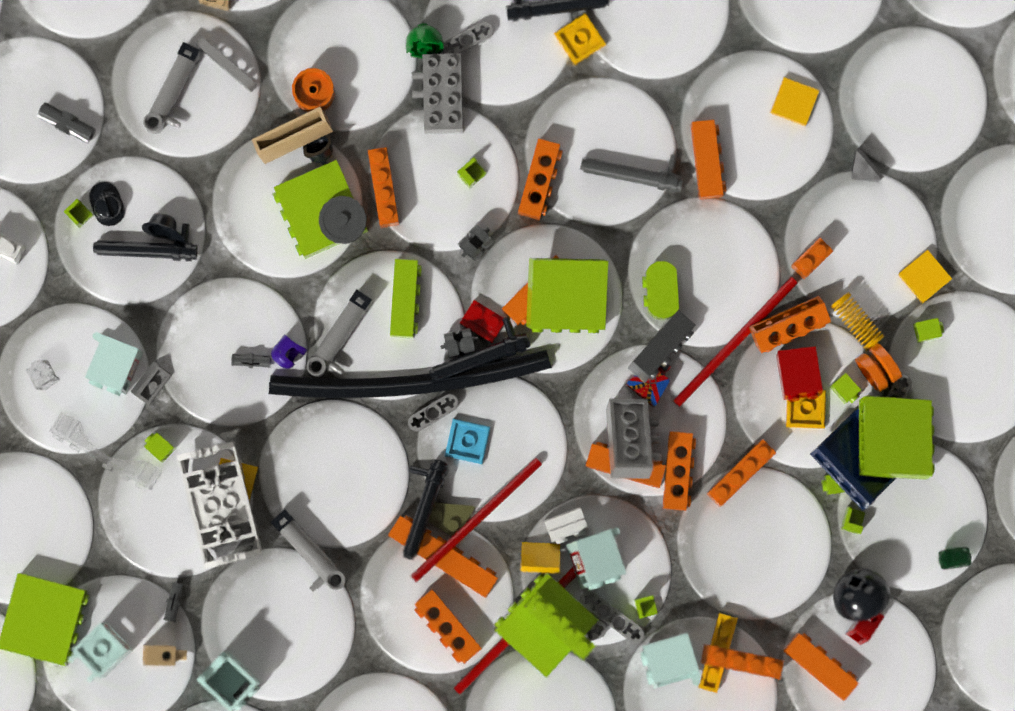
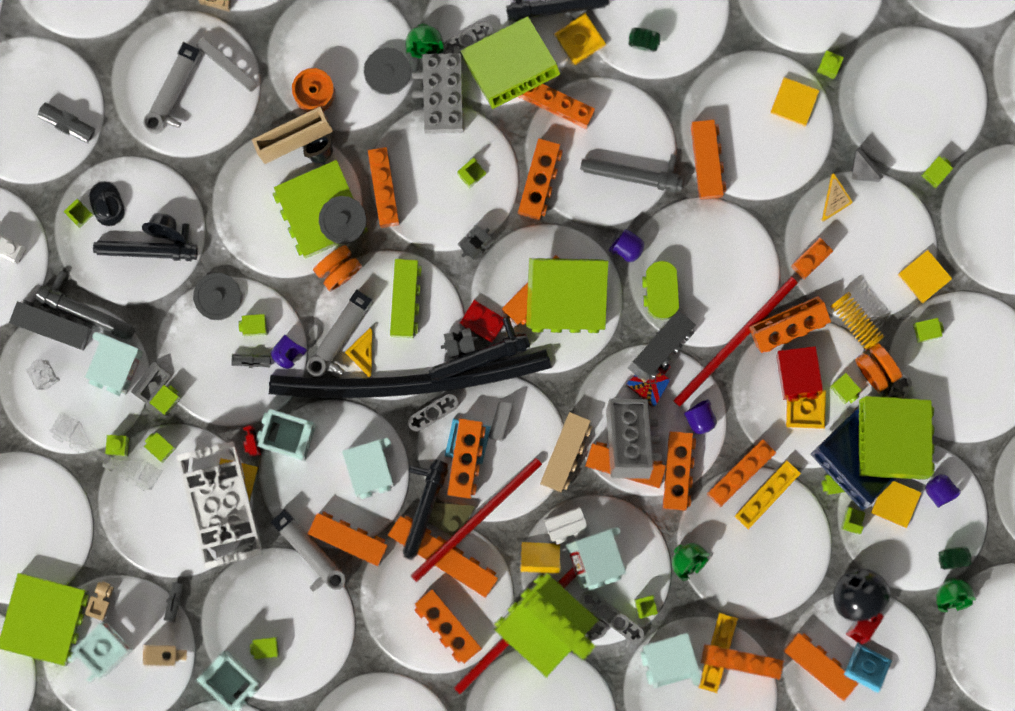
(49, 325): none -> dark grey brick
(57, 300): none -> dark grey cylinder
(98, 606): none -> tan plate
(117, 445): none -> lime brick
(165, 399): none -> lime brick
(217, 296): none -> dark grey wheel
(250, 444): none -> red plate
(253, 325): none -> lime brick
(264, 648): none -> lime brick
(292, 437): none -> light aqua container
(337, 268): none -> orange wheel
(347, 539): none -> orange brick
(361, 352): none -> yellow tile
(369, 468): none -> light aqua container
(387, 71): none -> dark grey wheel
(465, 428): none -> orange brick
(500, 421): none -> light grey slope
(510, 62): none -> lime brick
(560, 105): none -> orange brick
(565, 452): none -> tan brick
(628, 246): none -> dark purple helmet
(644, 39): none -> clear green gear
(688, 559): none -> green cylinder
(701, 417): none -> dark purple helmet
(767, 495): none -> yellow plate
(830, 64): none -> lime brick
(836, 199): none -> tile
(867, 667): none -> medium azure tile
(896, 504): none -> yellow tile
(937, 171): none -> lime brick
(941, 490): none -> dark purple helmet
(954, 594): none -> green cylinder

